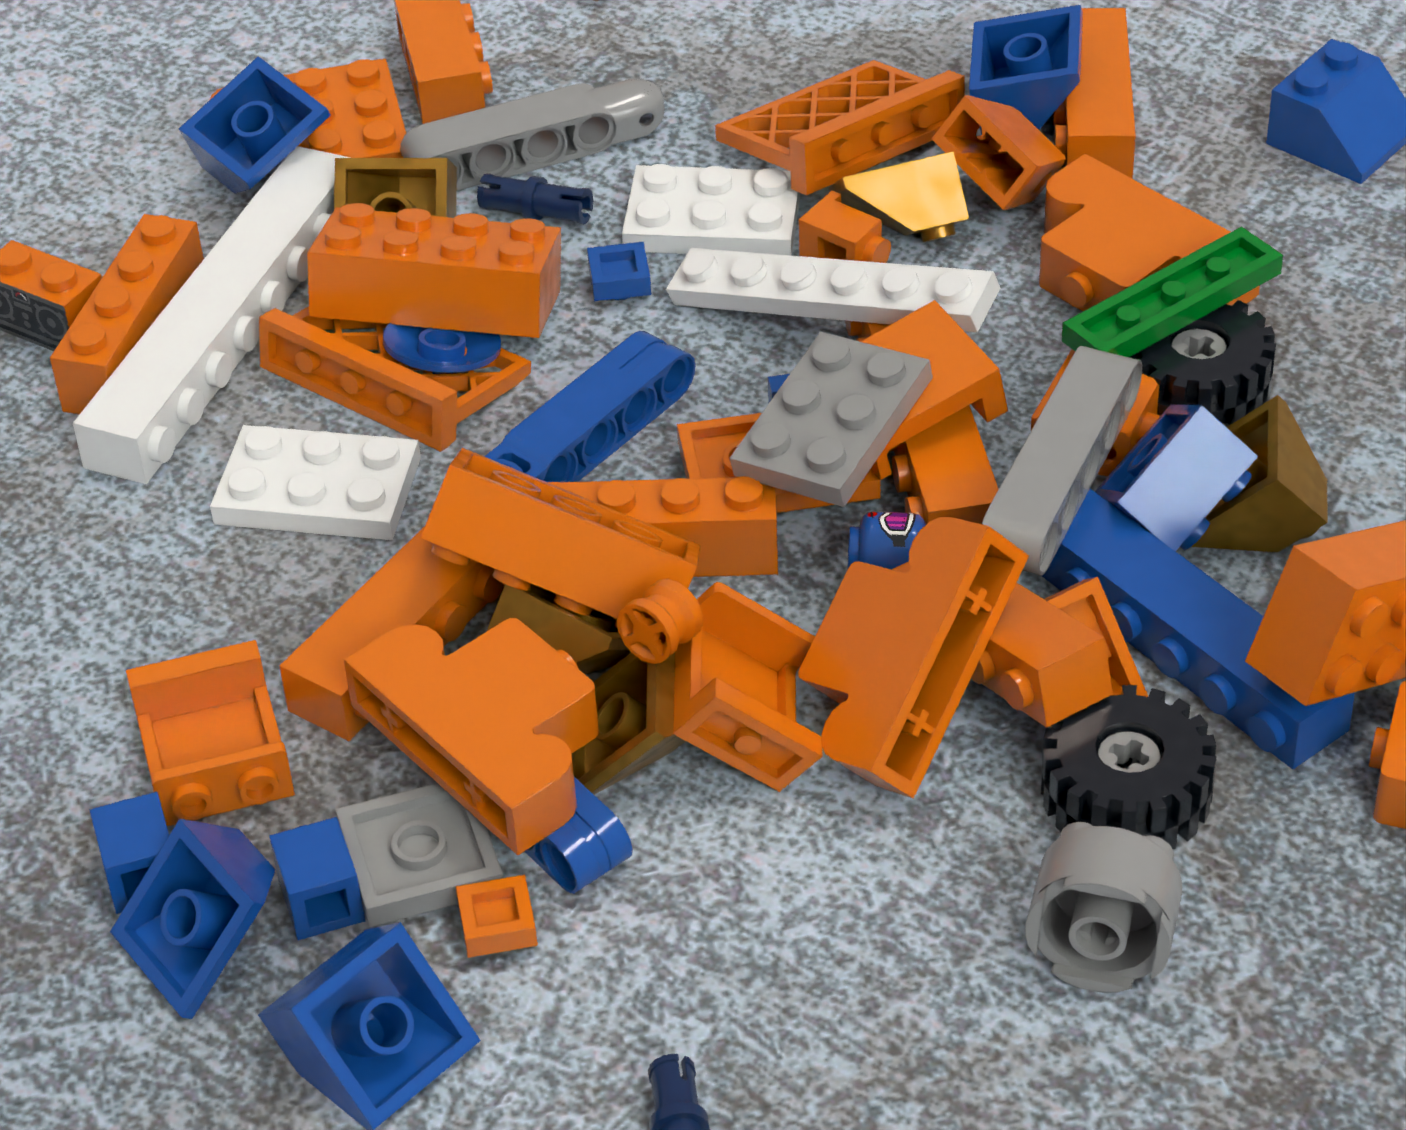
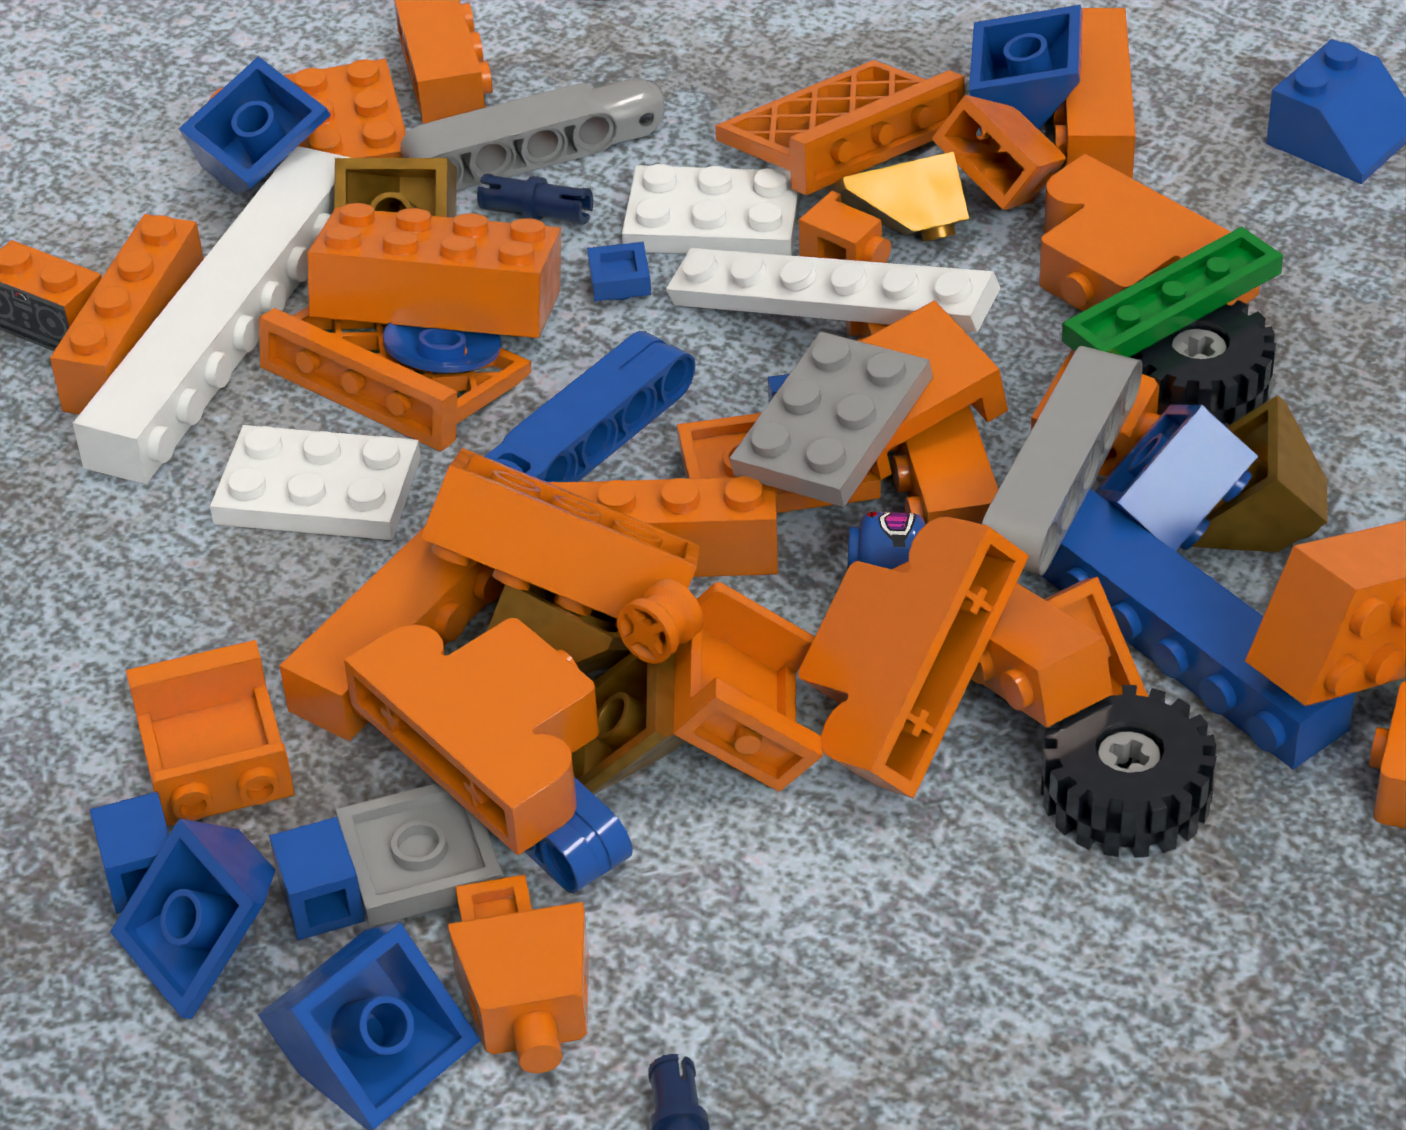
(525, 981): none -> orange torso
(1105, 906): light grey brick -> none

